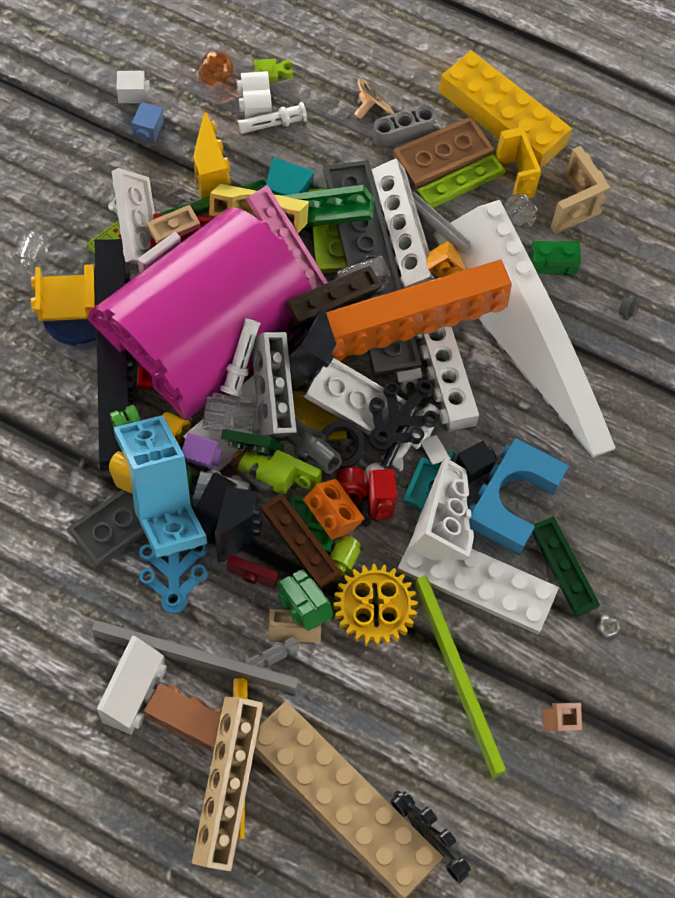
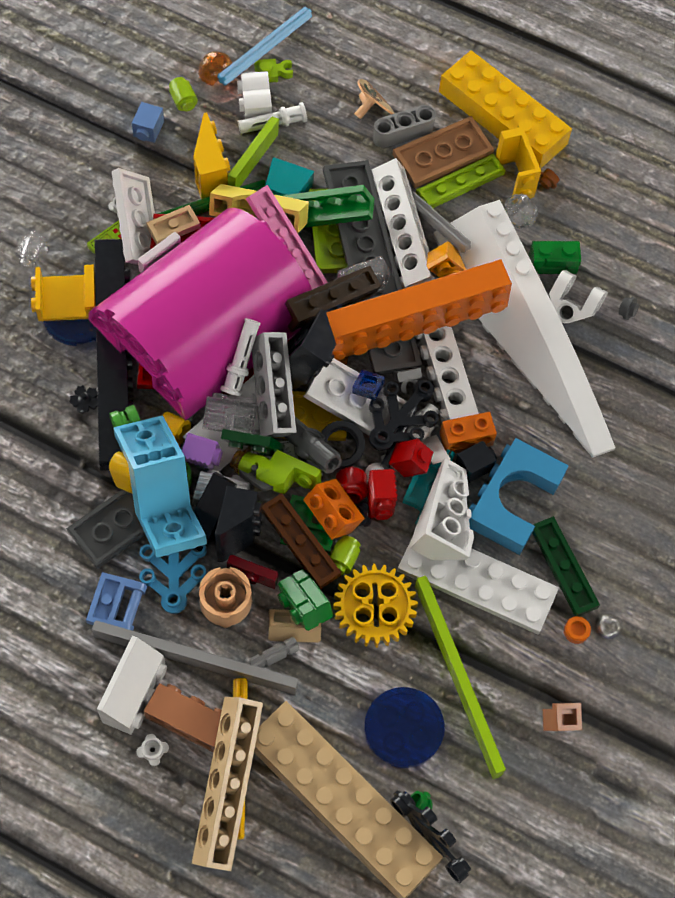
(84, 400): none -> black plant
(109, 597): none -> medium blue plate
(132, 87): white brick -> none
(152, 742): none -> white plate
(182, 94): none -> lime brick
(225, 582): none -> light nougat brick
(254, 153): none -> lime tile
(264, 46): none -> dark azure axle
(368, 385): none -> clear blue plate
(404, 727): none -> clear blue tile
(411, 458): none -> red brick
(422, 799): none -> green plate
(467, 431): none -> orange brick
(548, 179): none -> dark orange plate
(562, 287): none -> white piece
(577, 630): none -> orange tile
(590, 190): tan bracket -> none

